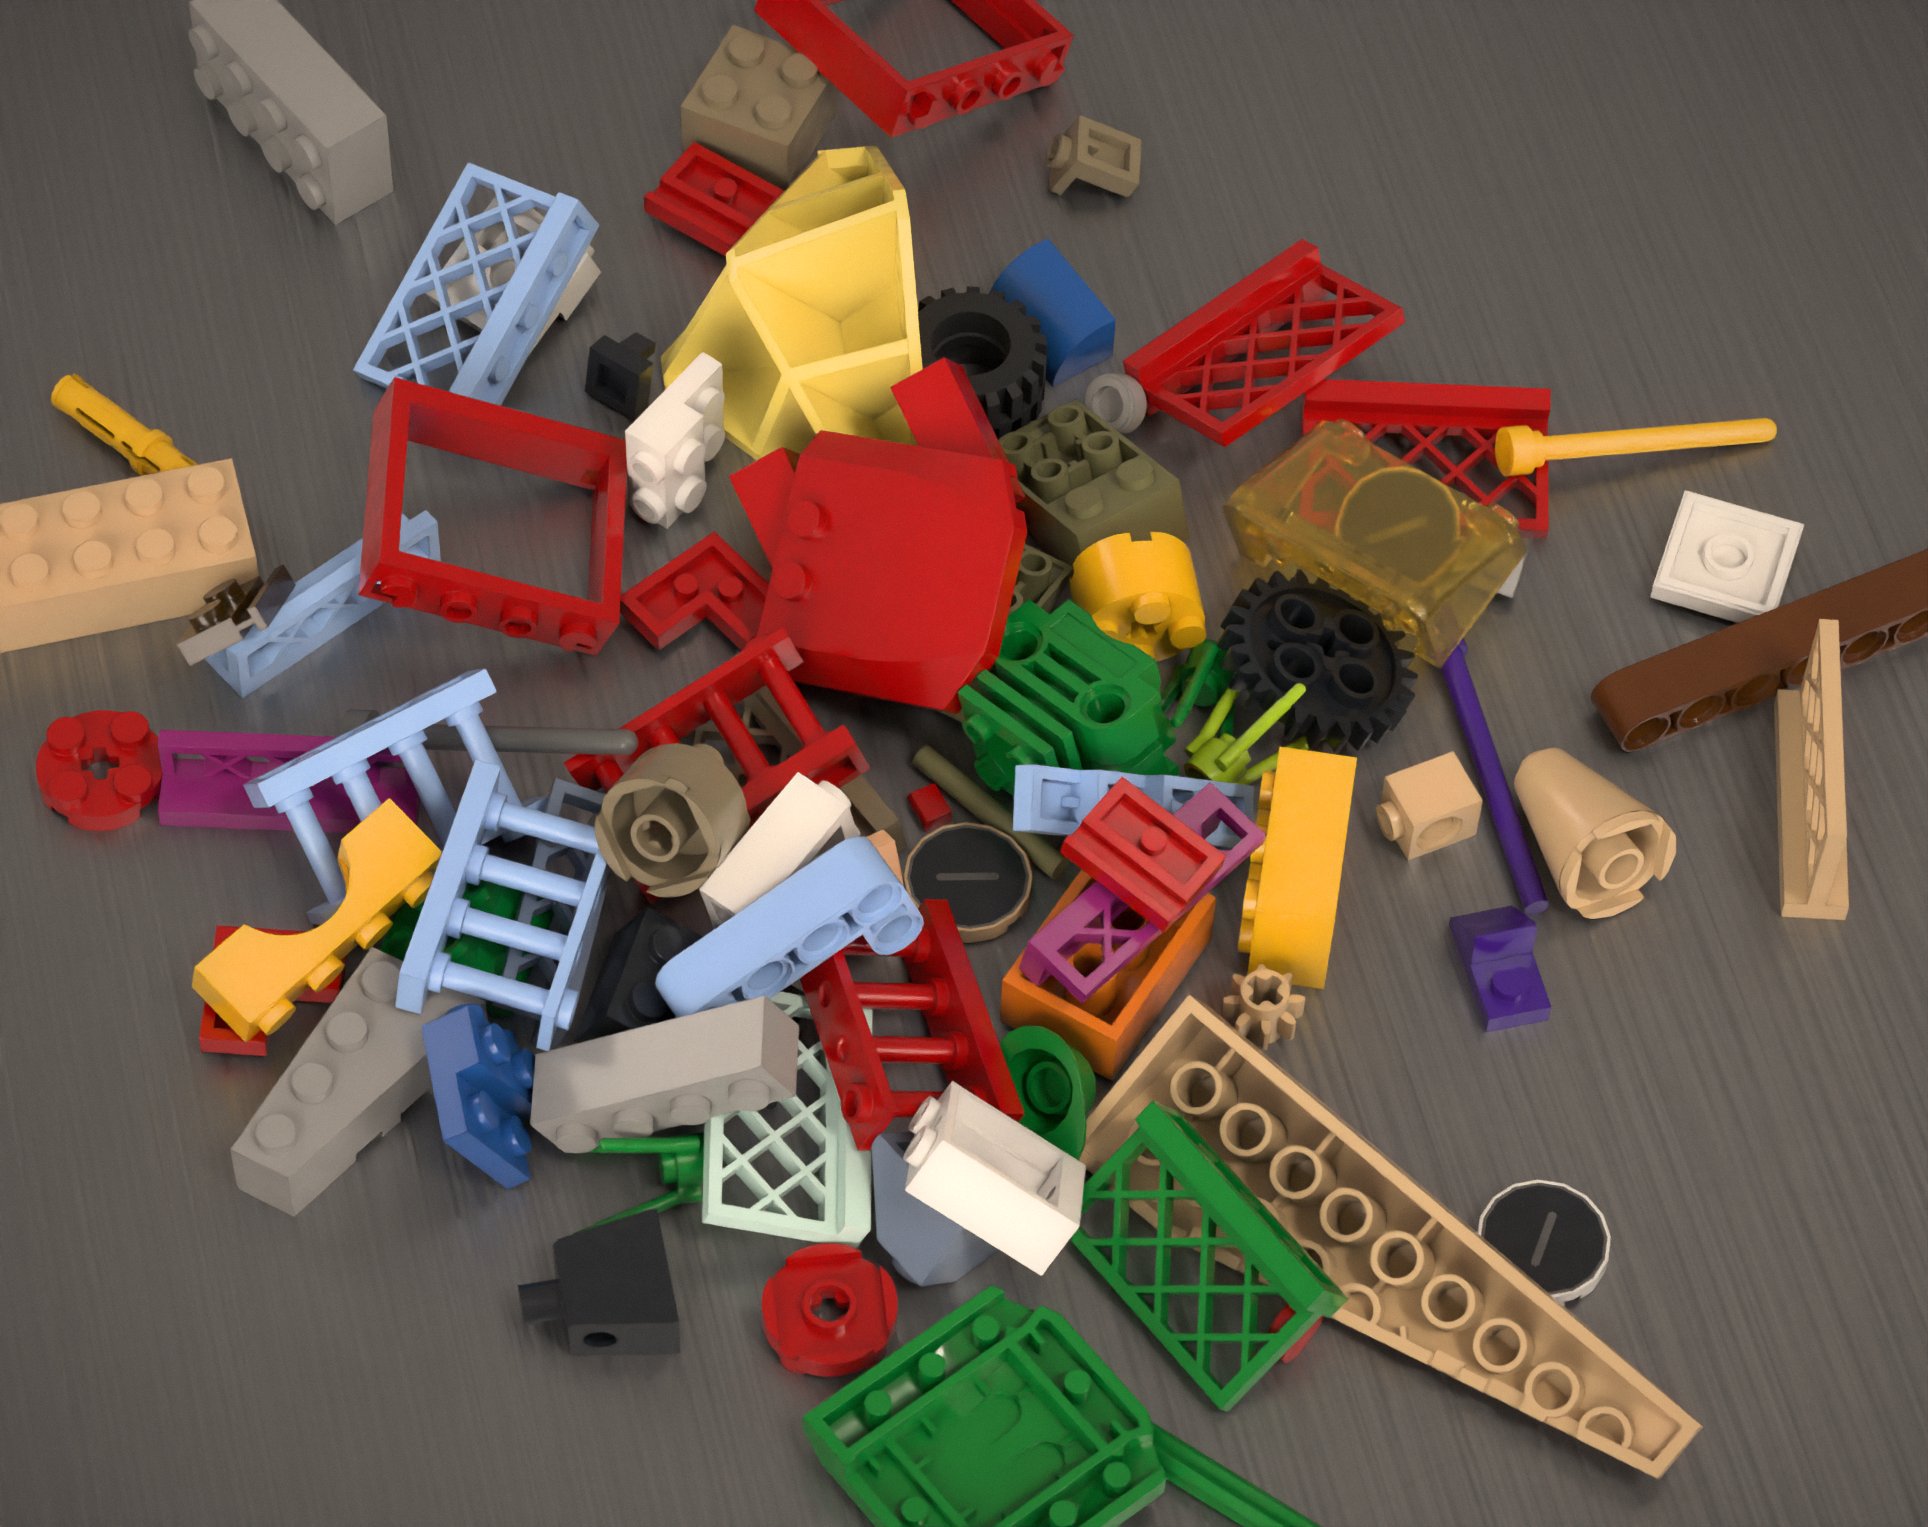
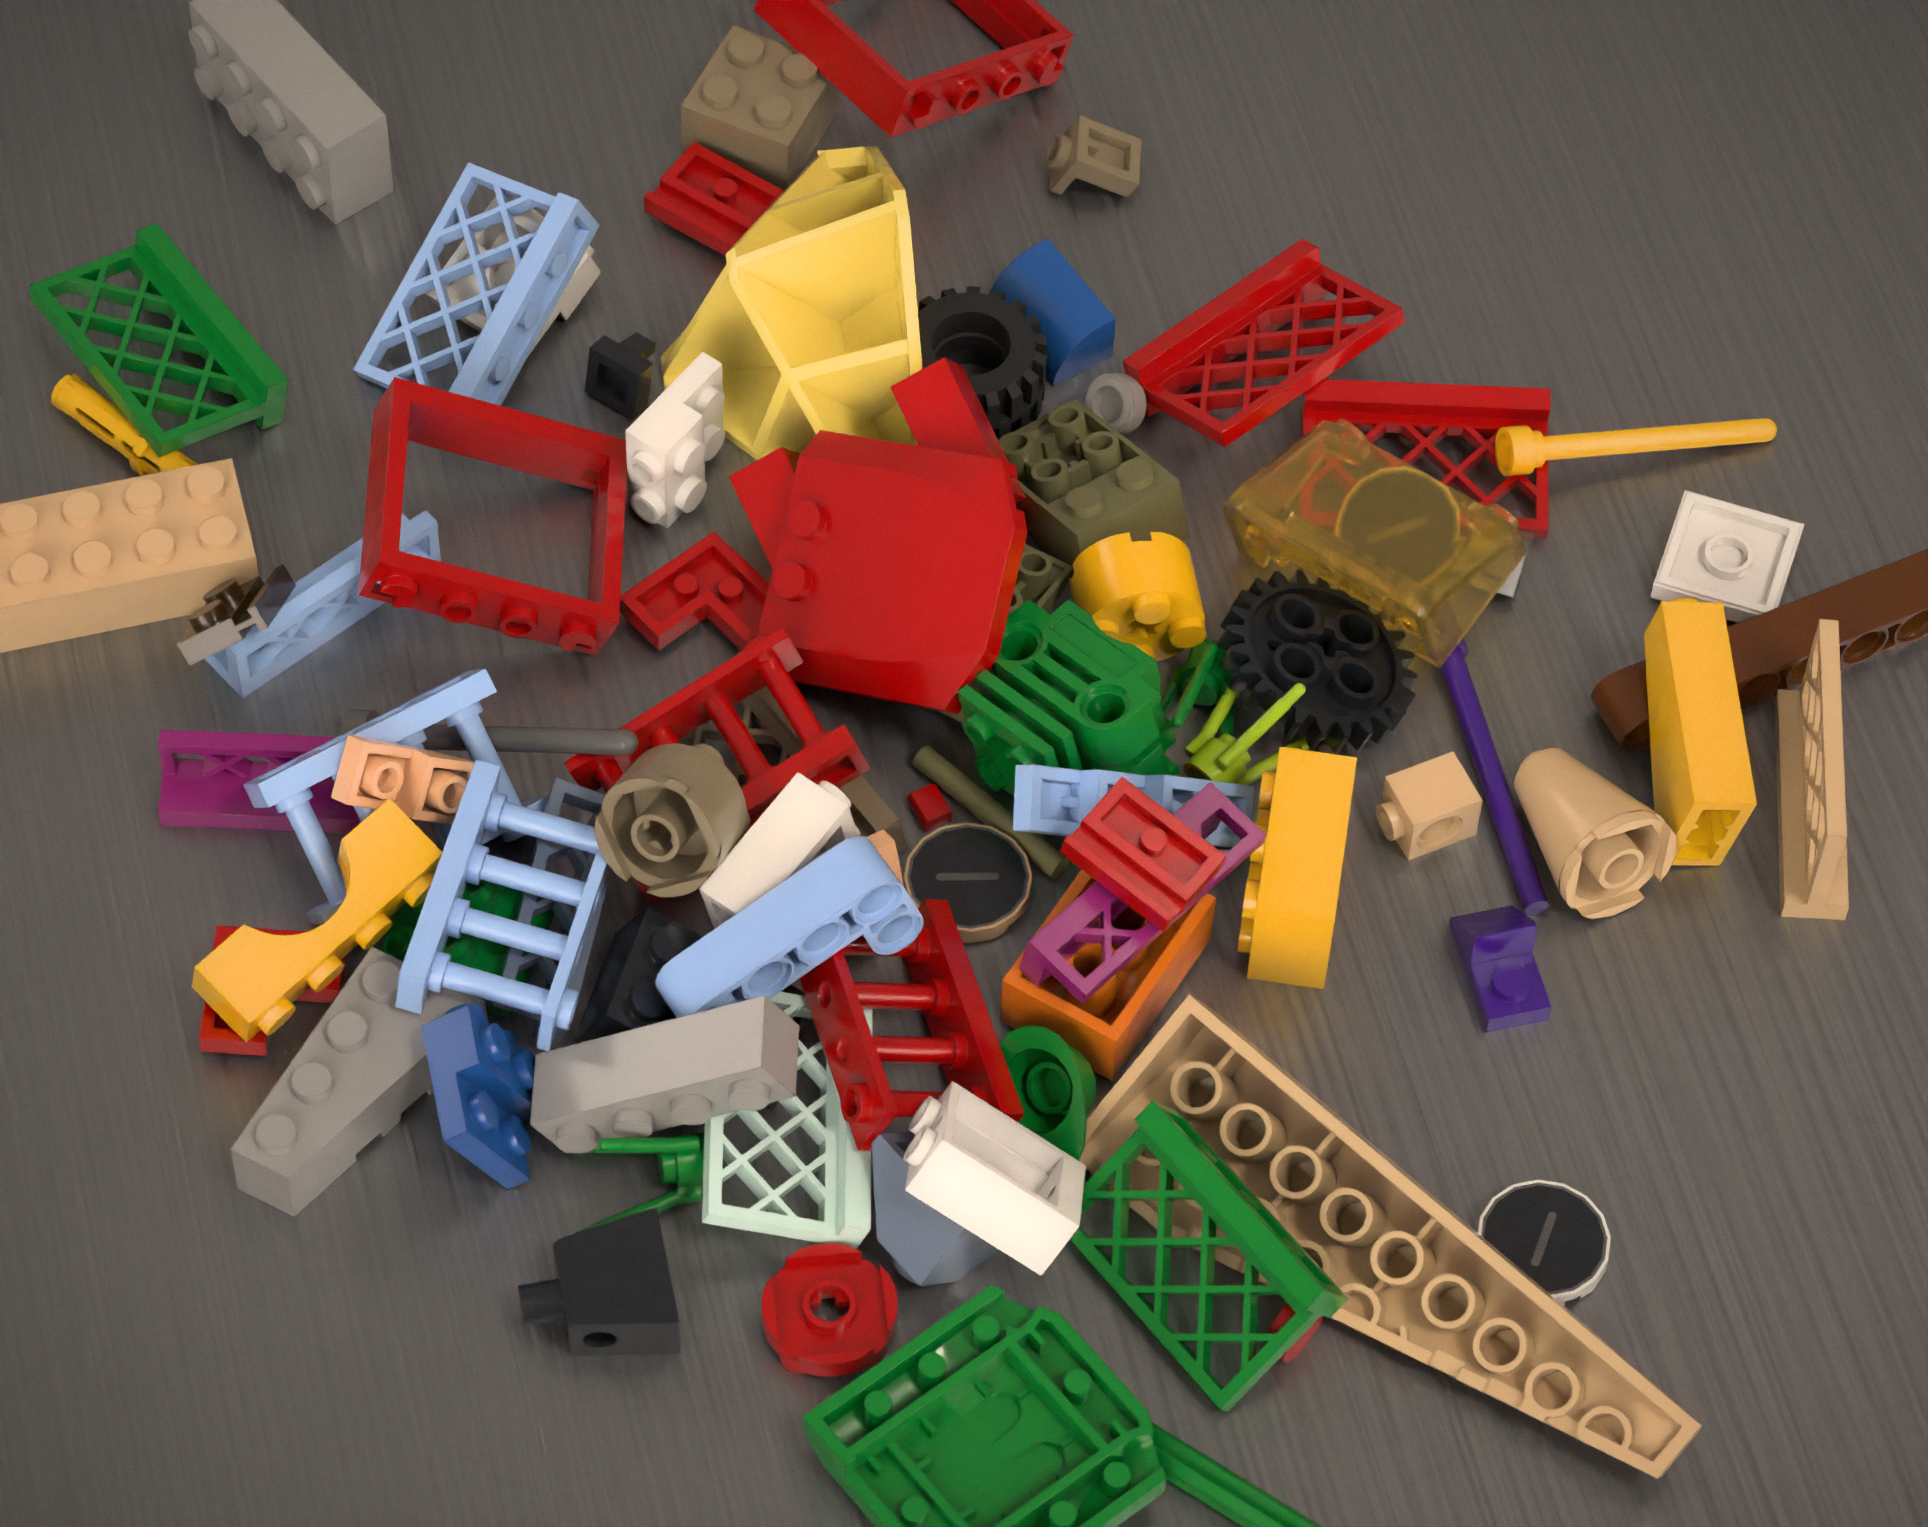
(91, 738): red plate -> none
(199, 326): none -> green fence
(416, 779): none -> light nougat slope
(1263, 1006): tan gear -> none
(1696, 731): none -> yellow slope

